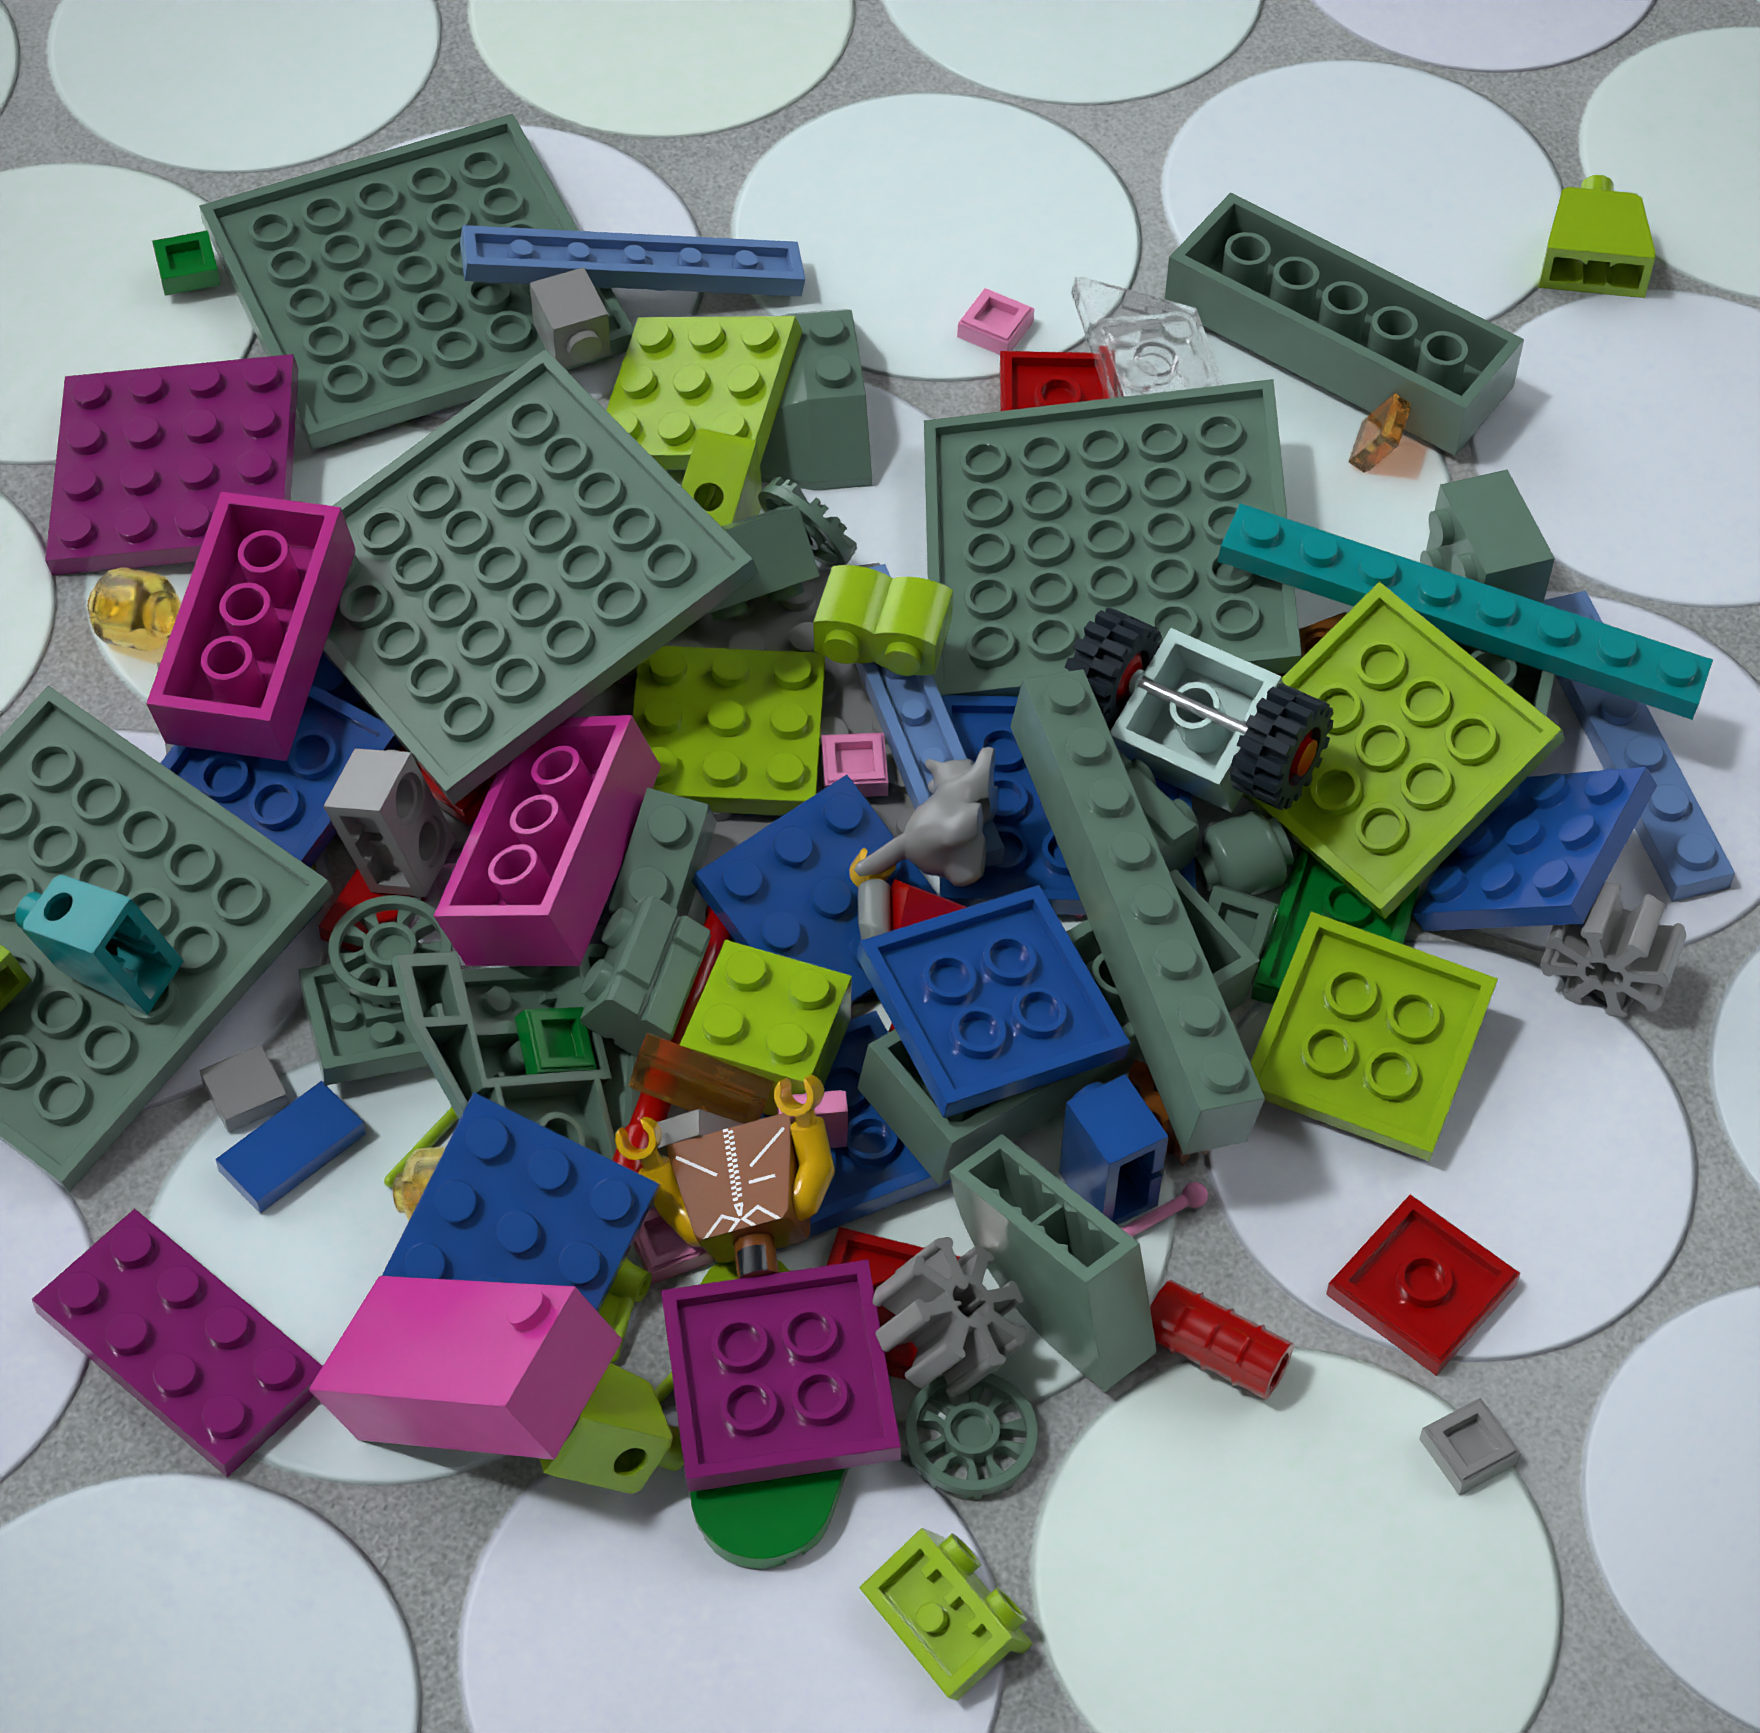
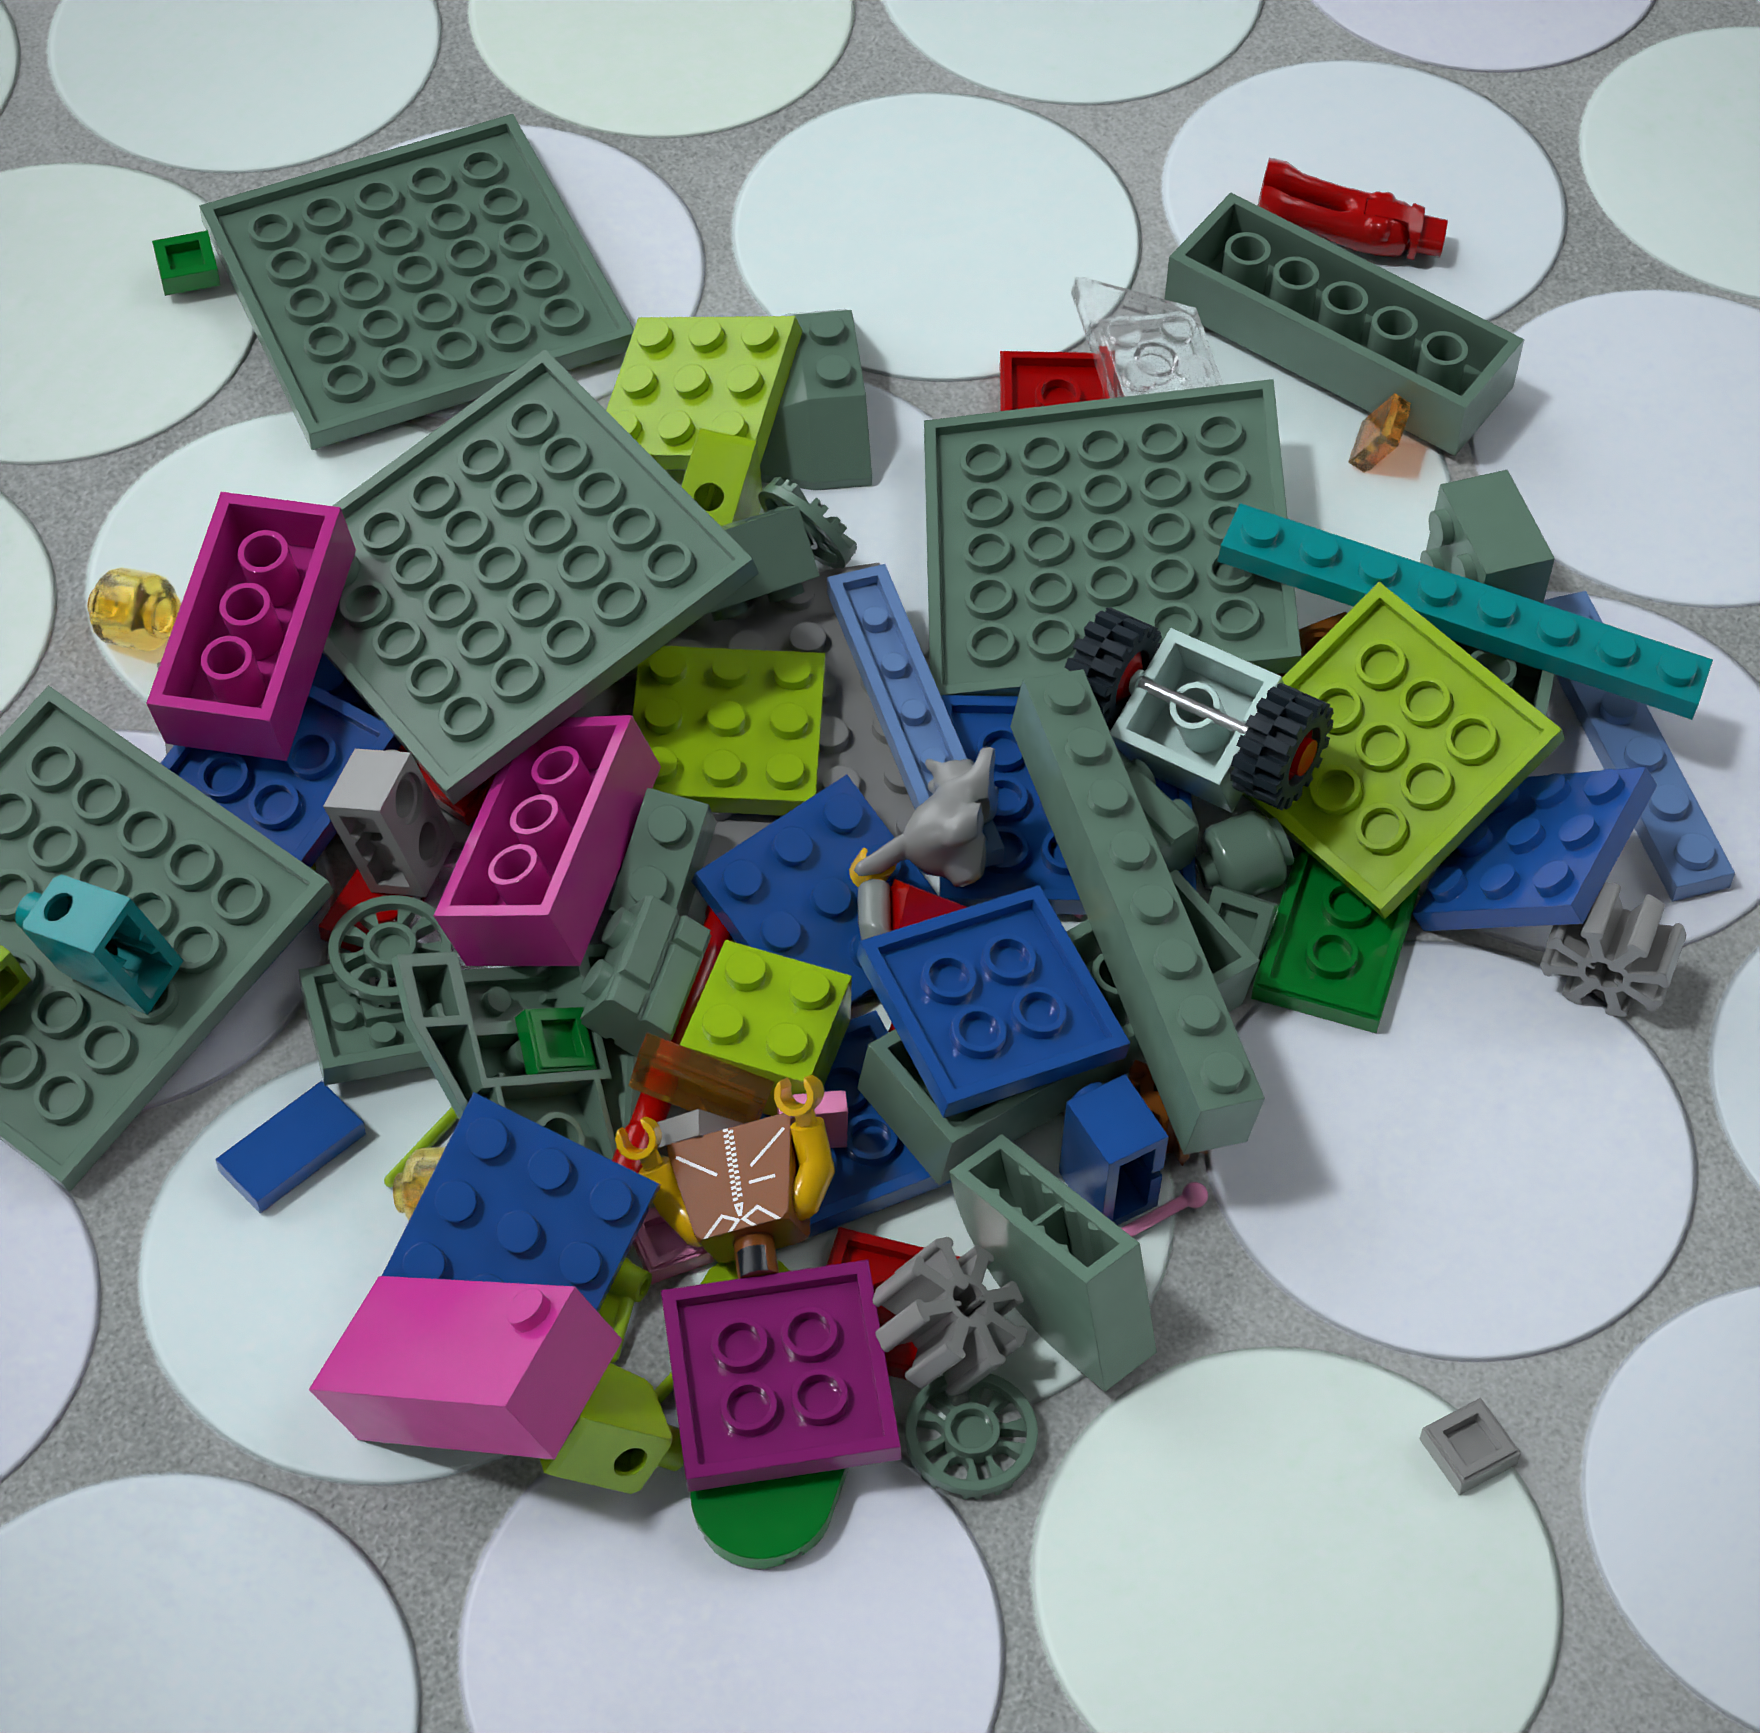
(155, 450): magenta plate -> none
(180, 1341): magenta plate -> none
(244, 1088): light grey tile -> none
(570, 317): light grey brick -> none
(633, 260): medium blue plate -> none
(858, 756): bright pink tile -> none
(883, 620): lime brick -> none
(946, 1611): lime bracket -> none
(995, 322): bright pink tile -> none
(1219, 1339): red axle -> none
(1350, 217): none -> red piece
(1371, 1035): lime plate -> none
(1423, 1284): red tile -> none
(1599, 242): lime torso -> none

